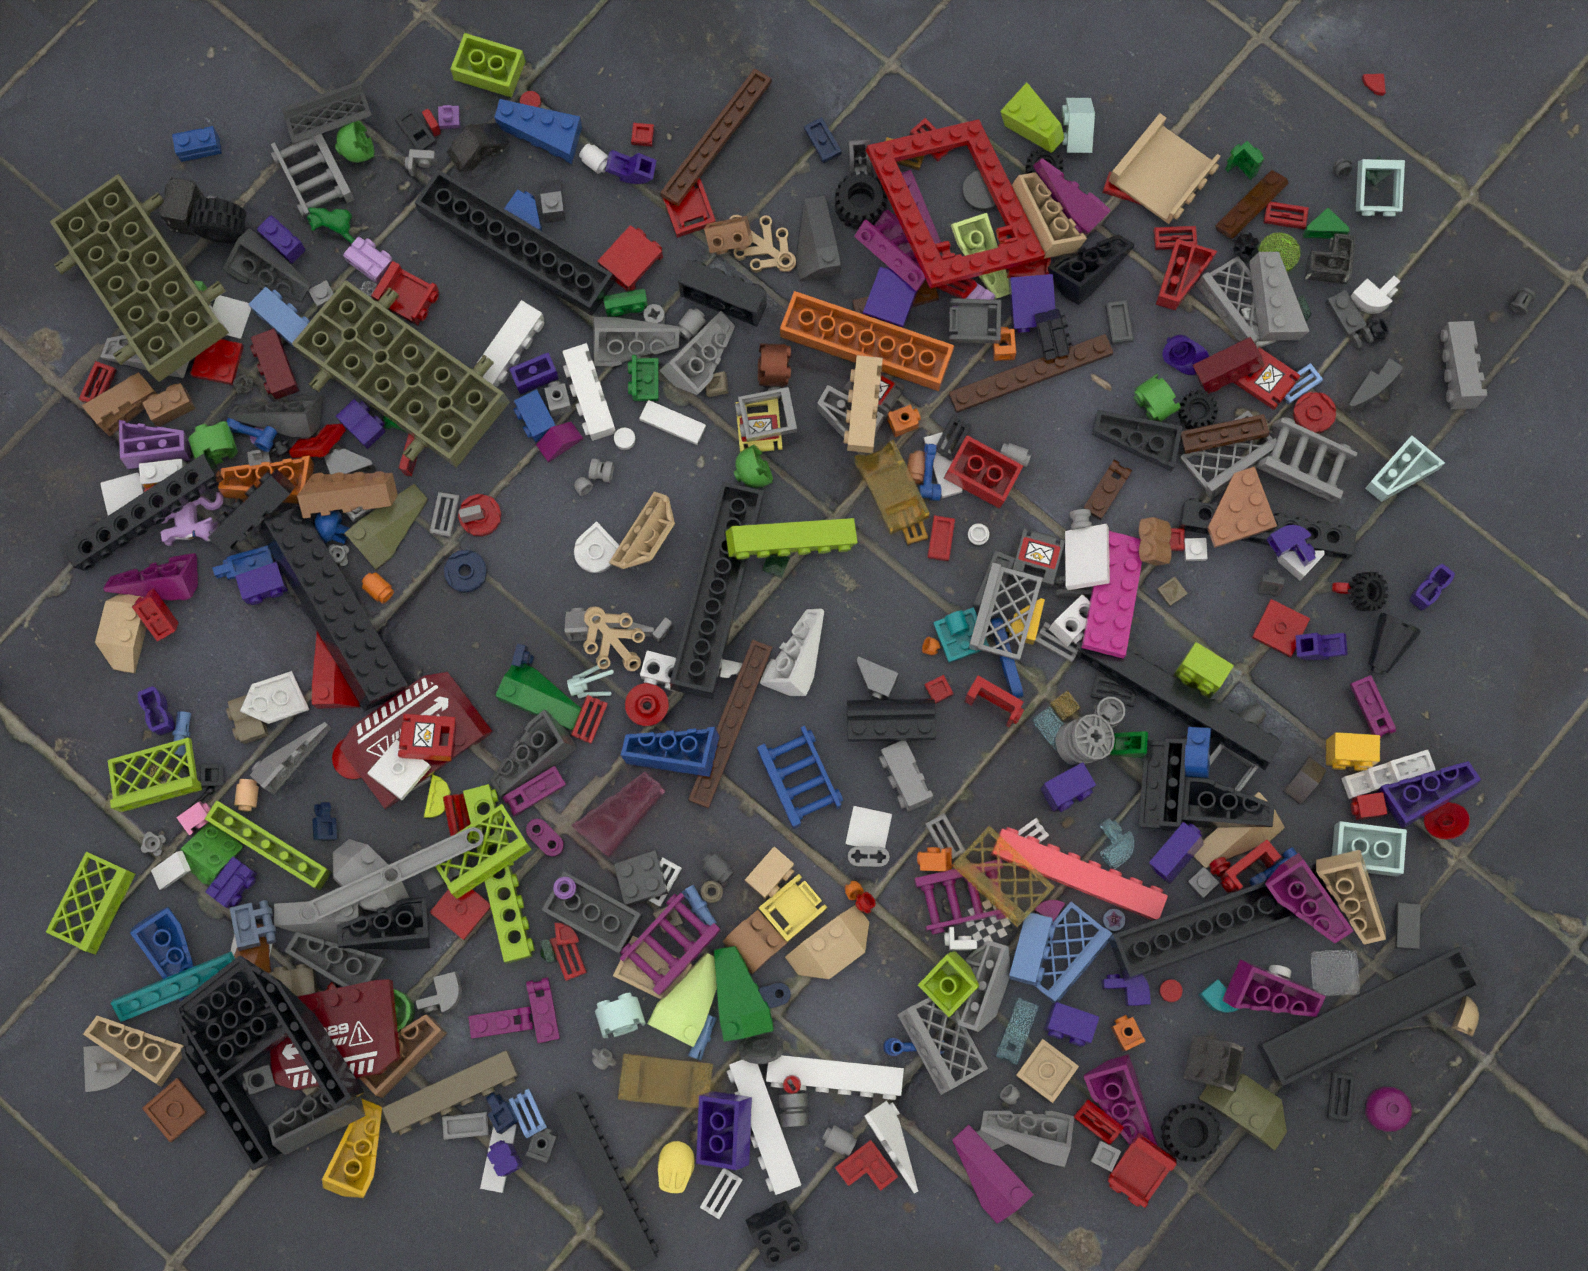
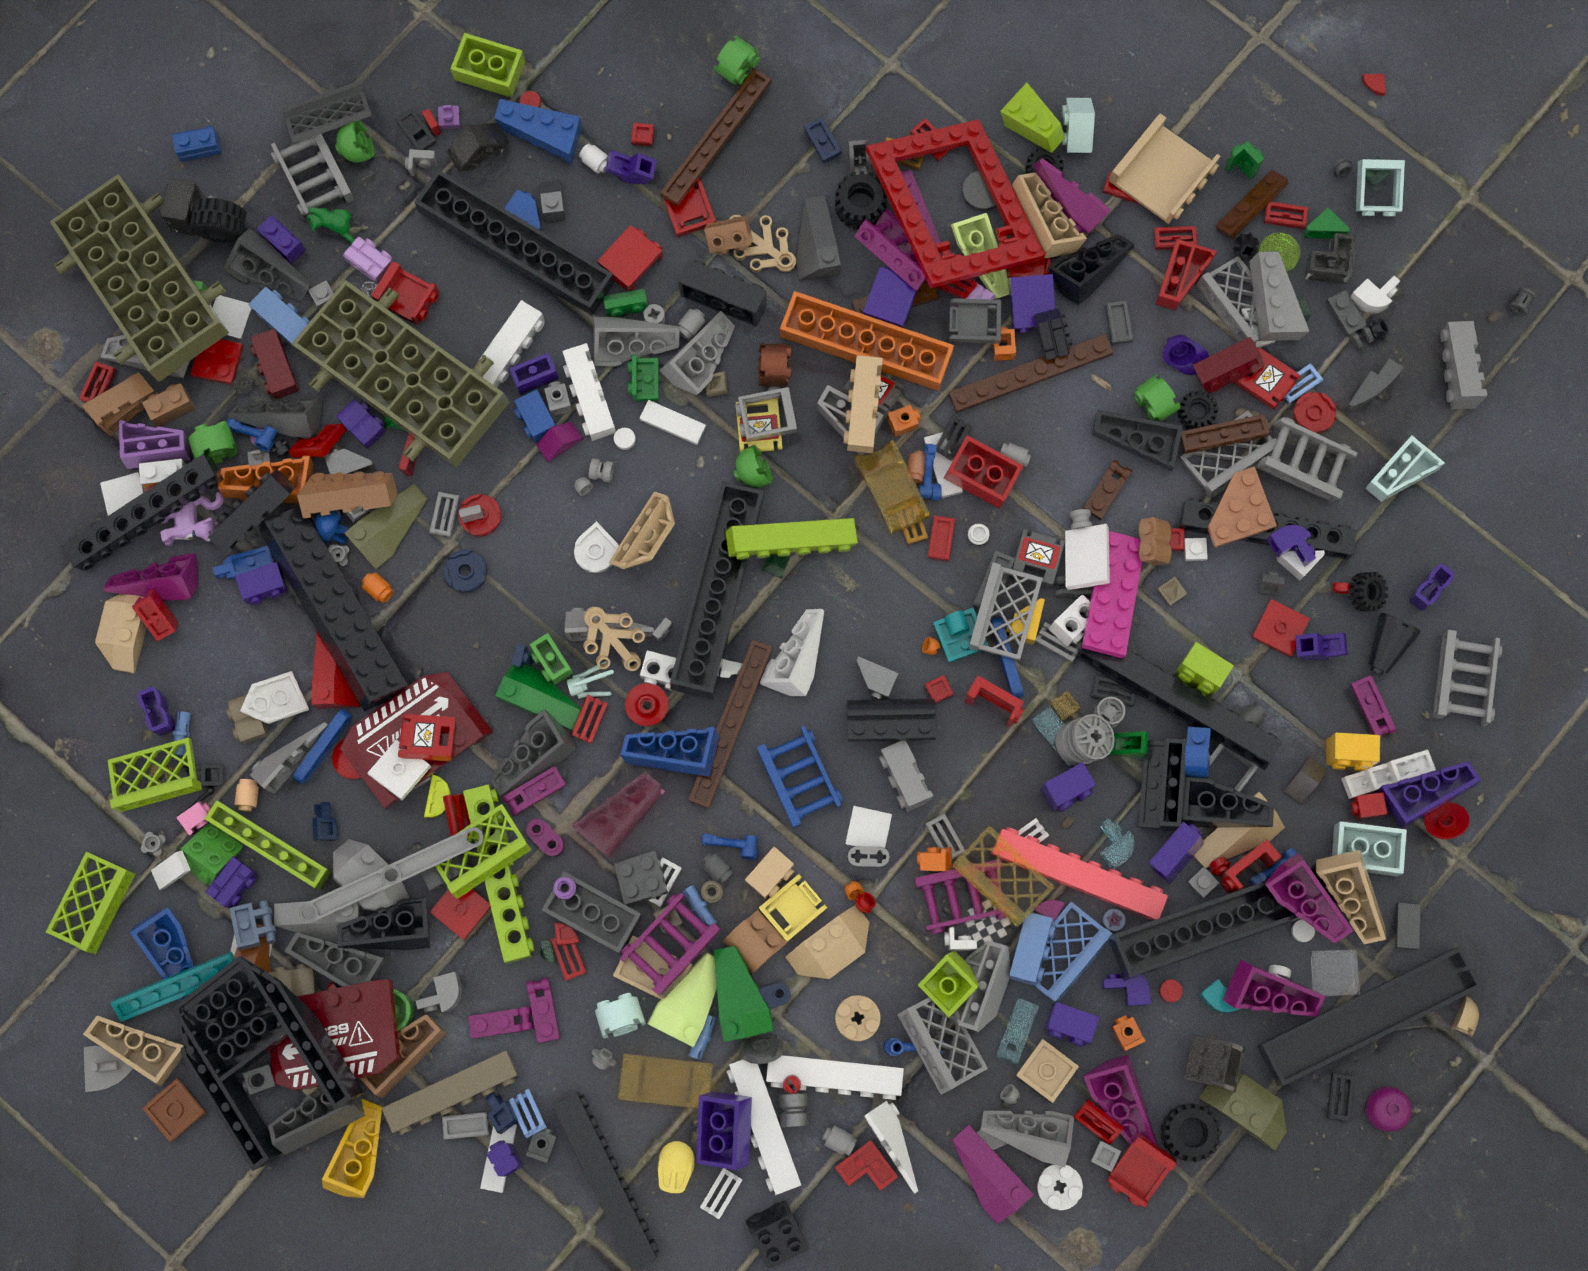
(322, 746): none -> blue beam
(551, 659): none -> bright green brick
(736, 60): none -> bright green brick
(748, 846): none -> blue brick
(862, 1006): none -> tan brick
(1053, 1198): none -> white plate
(1302, 931): none -> white tile
(1445, 685): none -> light grey fence

